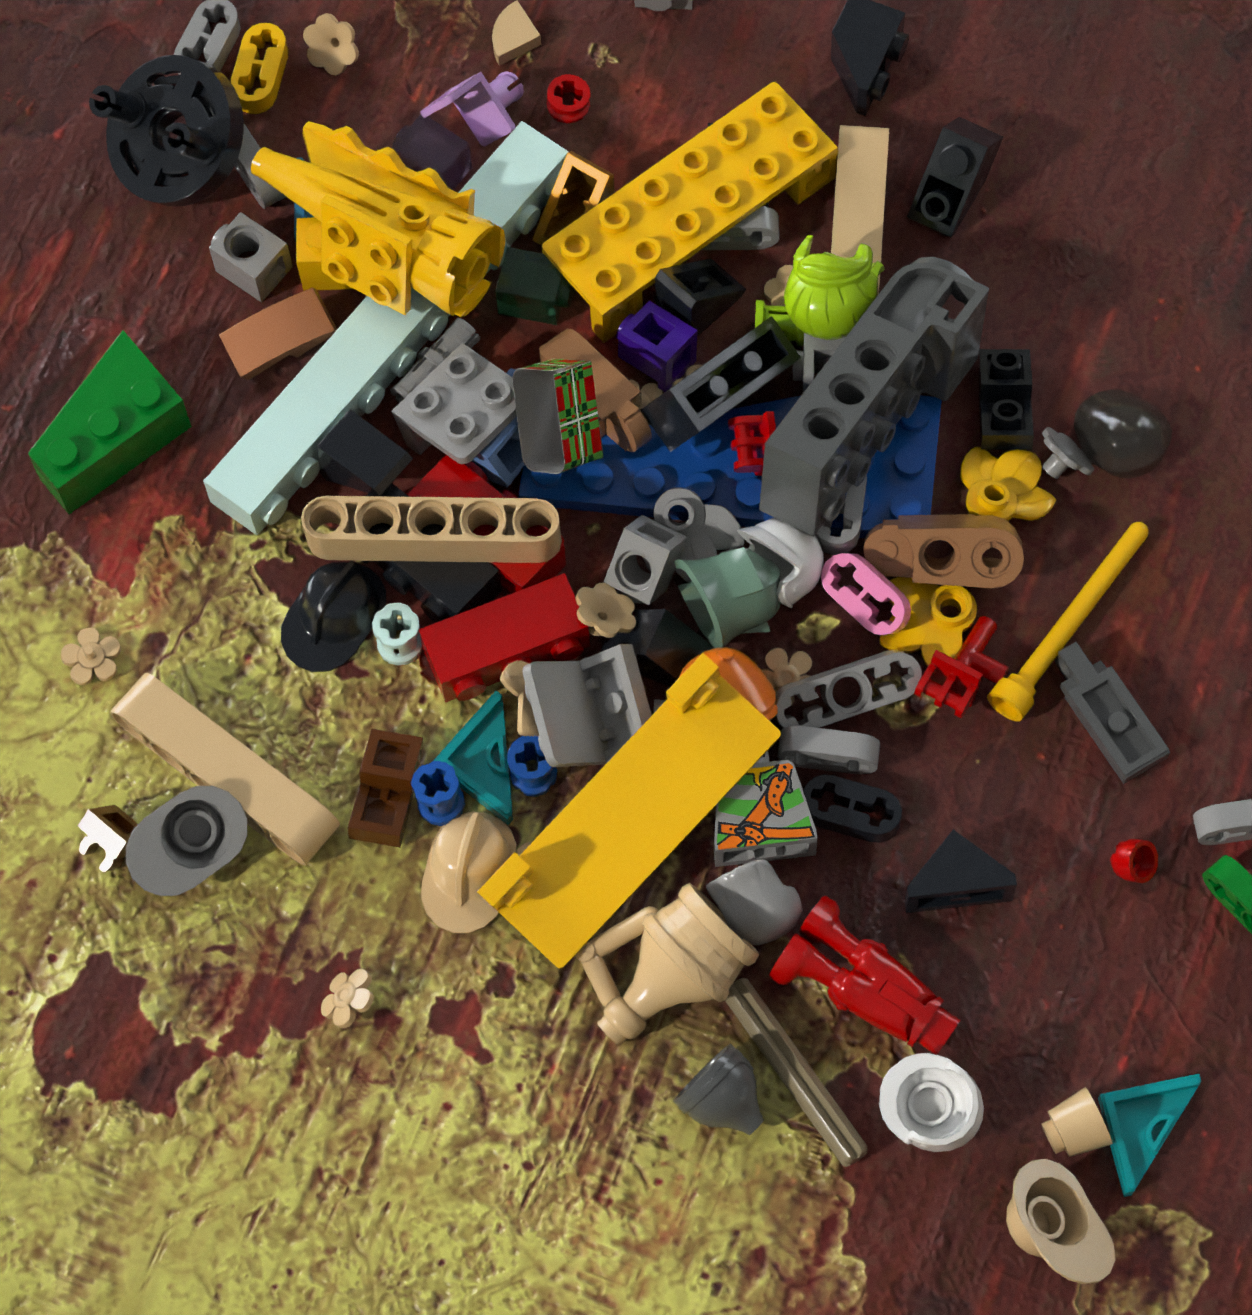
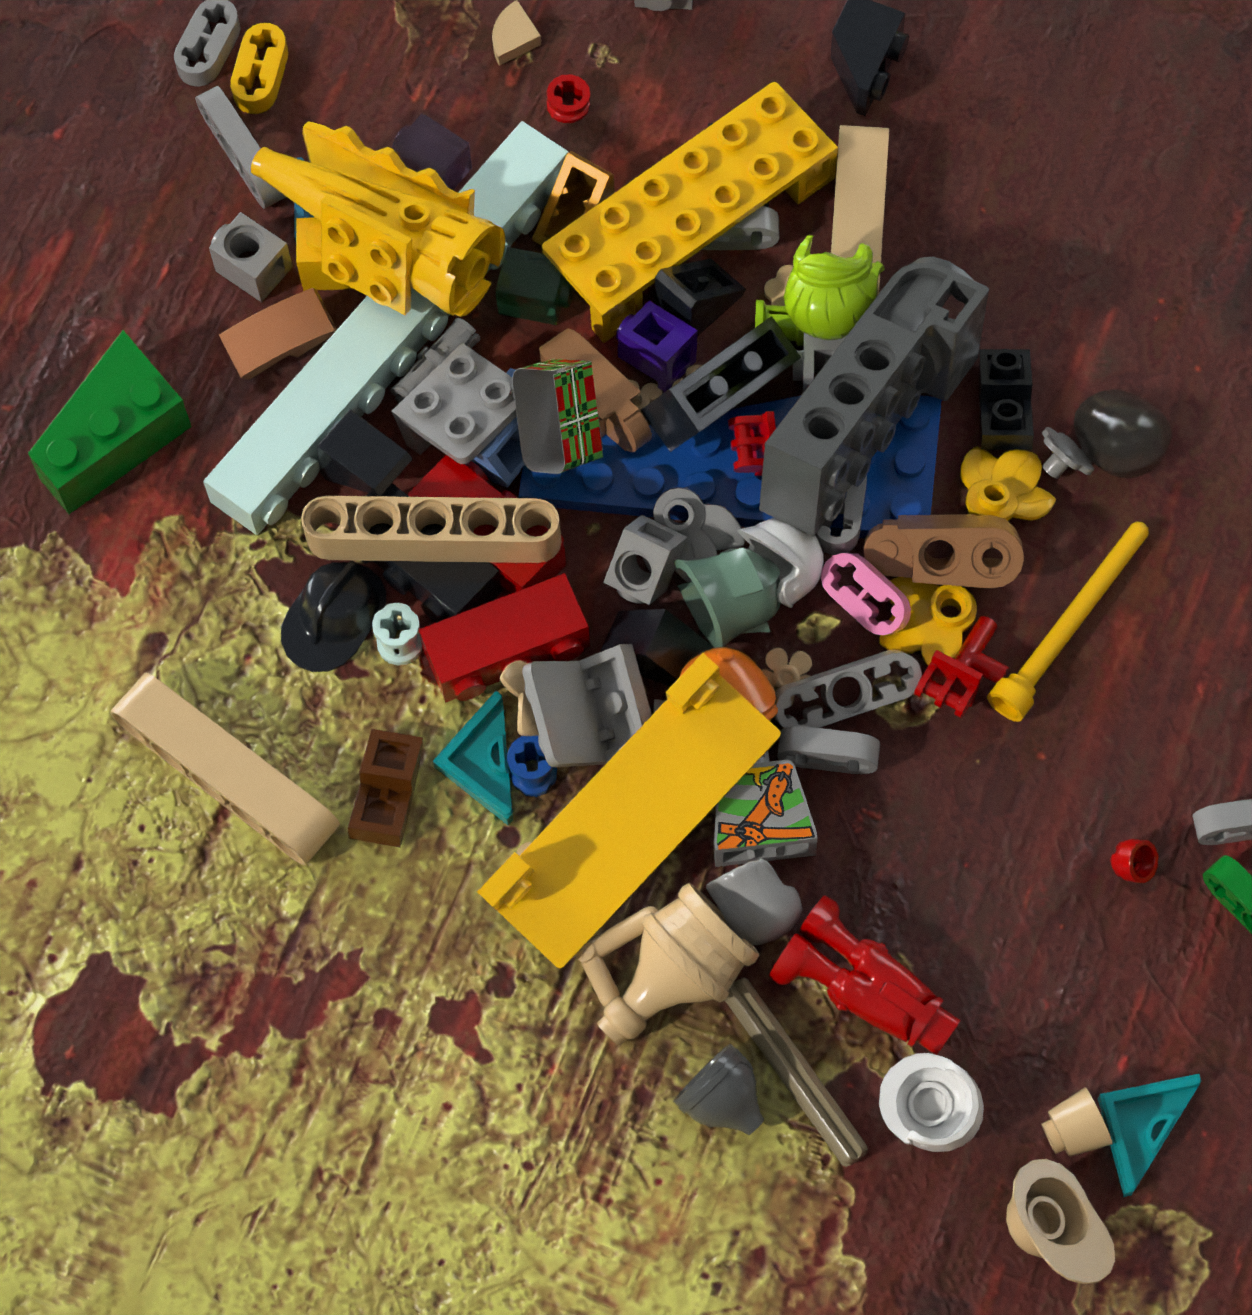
(91, 657): tan plant -> none
(109, 829): tile -> none
(145, 115): black piece -> none
(186, 840): light grey piece -> none
(331, 44): tan plant -> none
(349, 995): tan plant -> none
(430, 781): blue bush -> none
(458, 865): tan piece -> none
(482, 105): lavender bracket -> none
(605, 610): tan plant -> none
(854, 796): black beam -> none
(954, 175): black slope -> none
(959, 877): black slope -> none
(1110, 714): dark grey hinge -> none

